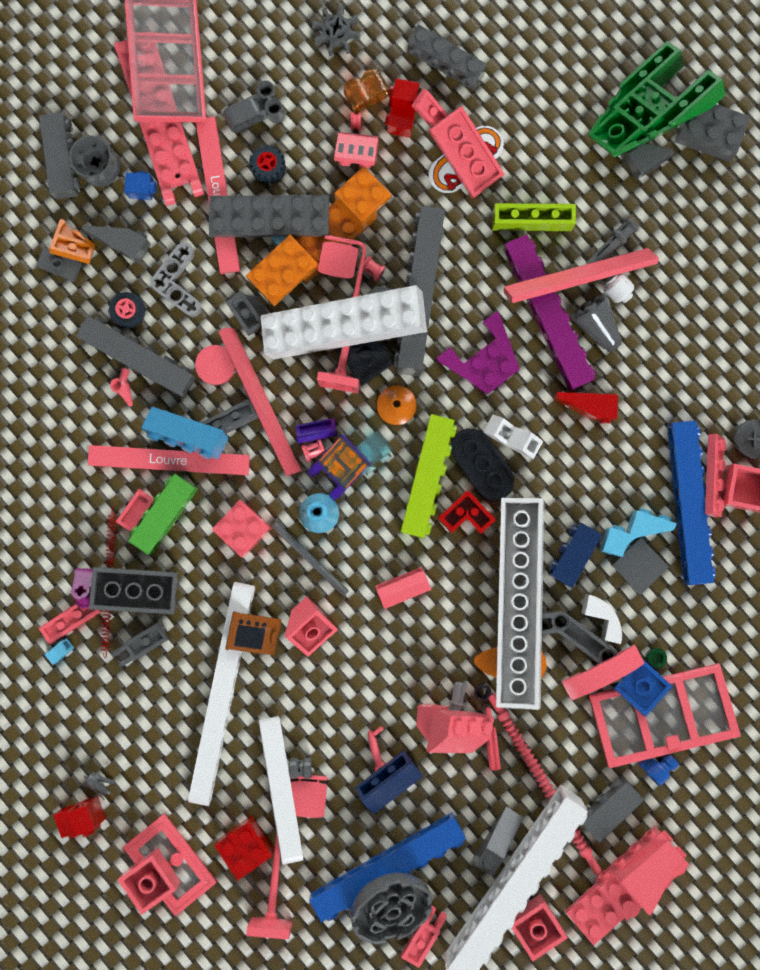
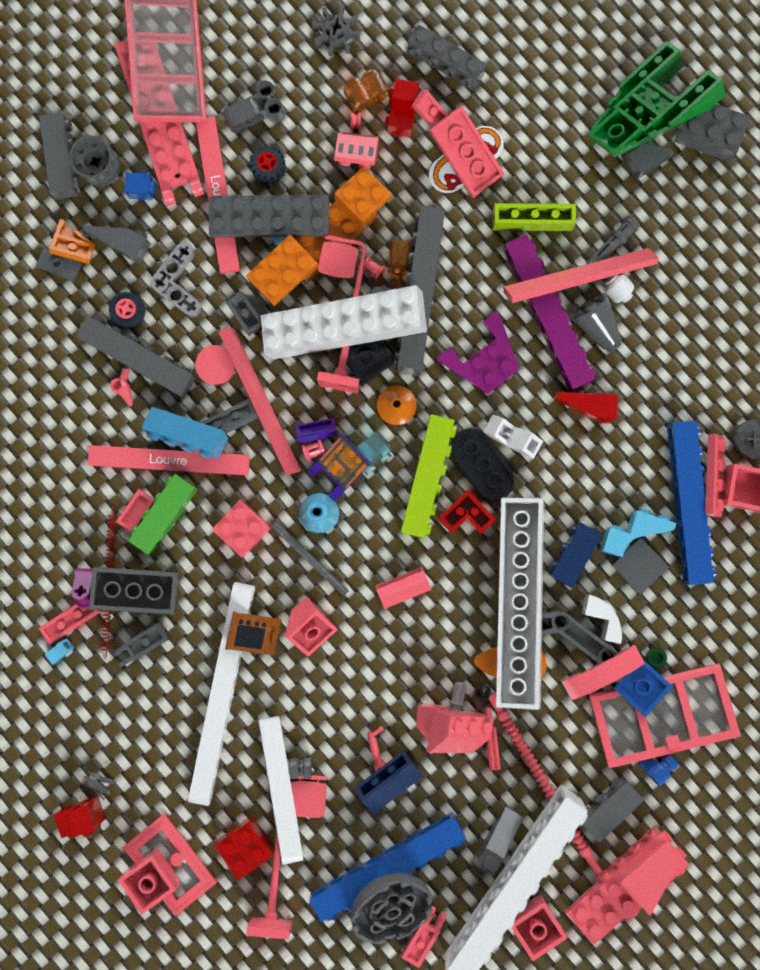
(398, 258): none -> clear orange brick

